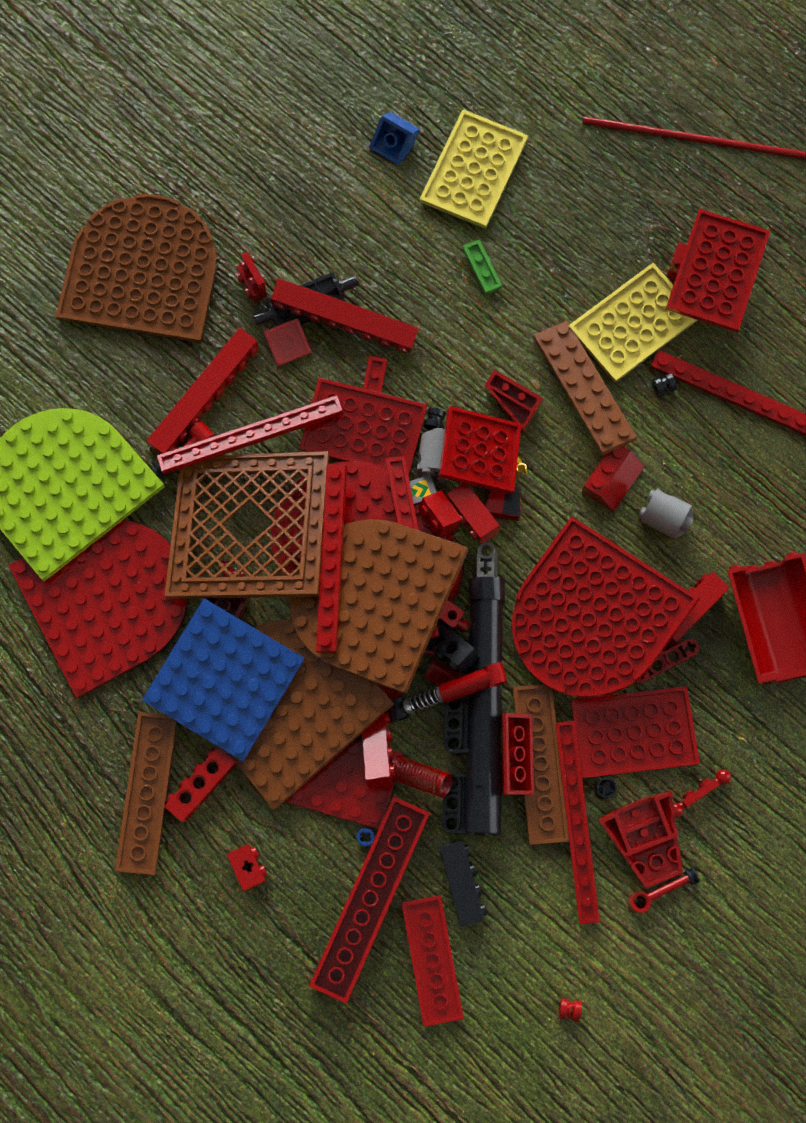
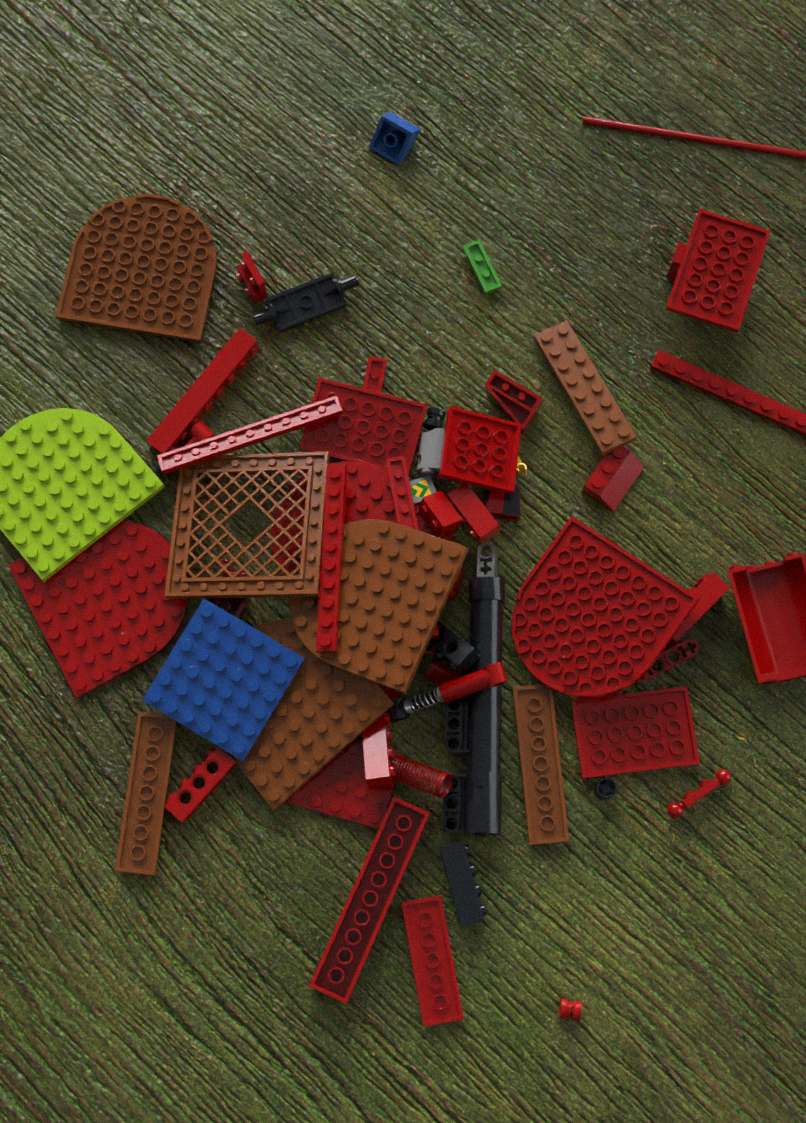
(238, 860): red brick -> none
(287, 342): red tile -> none
(343, 315): red brick -> none
(365, 843): blue bush -> none
(456, 615): red torso -> none
(473, 169): light yellow plate -> none
(517, 754): red slope -> none
(577, 822): red plate -> none
(630, 323): light yellow plate -> none
(647, 837): red wedge -> none
(664, 384): black wheel -> none
(667, 514): light grey cylinder -> none
(691, 877): red piece -> none

